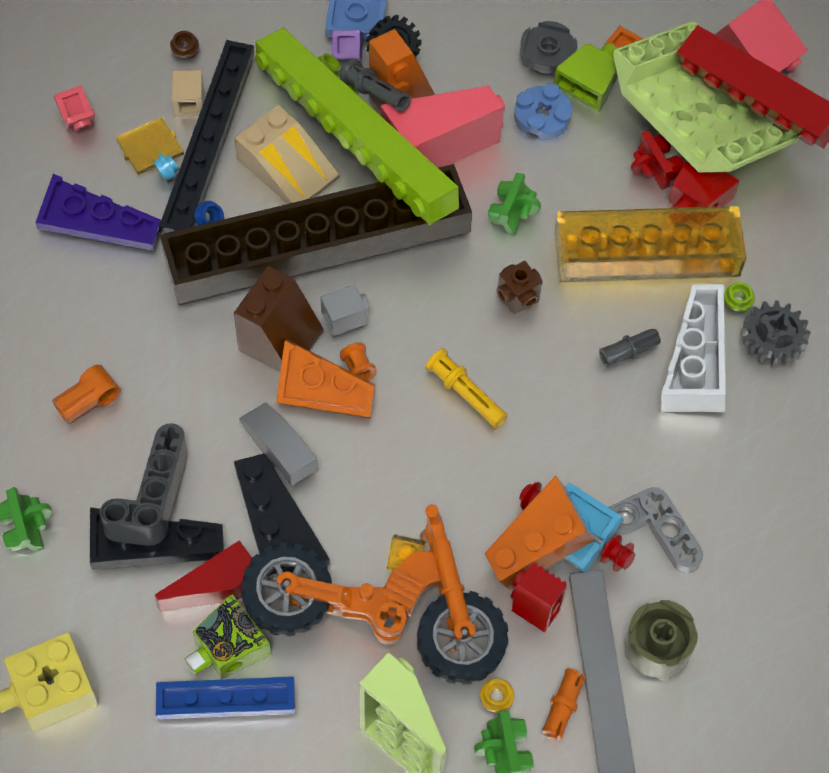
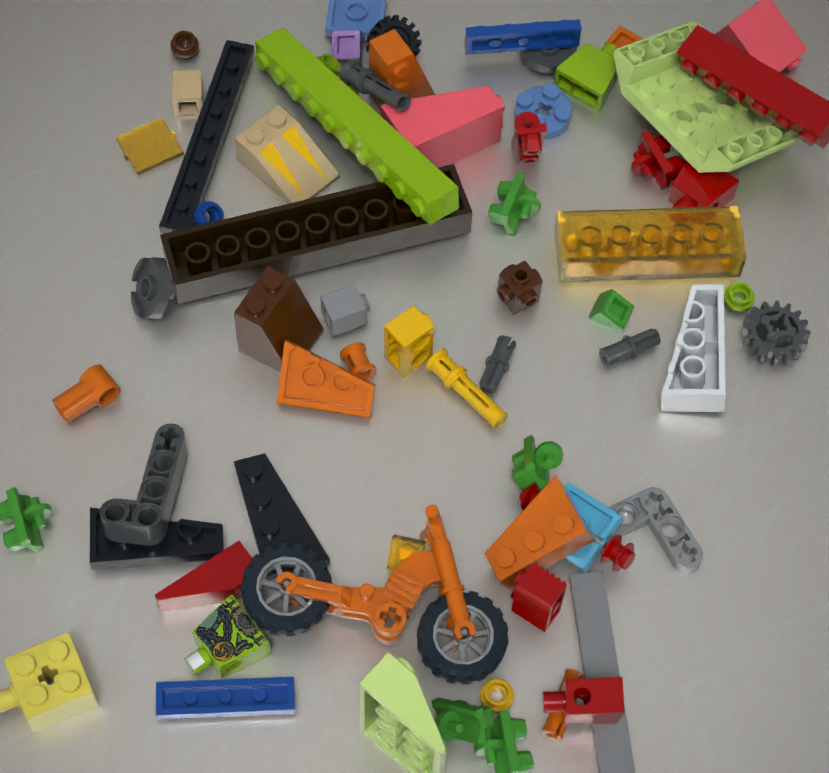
(75, 108): coral bracket -> none
(82, 214): dark purple wing -> none
(152, 288): none -> dark grey plate
(166, 166): medium azure plate -> none
(280, 443): light grey slope -> none
(408, 340): none -> yellow brick
(462, 720): none -> bright green hips
(497, 364): none -> dark grey axle
(522, 37): none -> blue plate
(528, 137): none -> red hips
(534, 463): none -> bright green hips
(601, 698): none -> red torso
(611, 310): none -> bright green slope
(658, 657): olive brick -> none

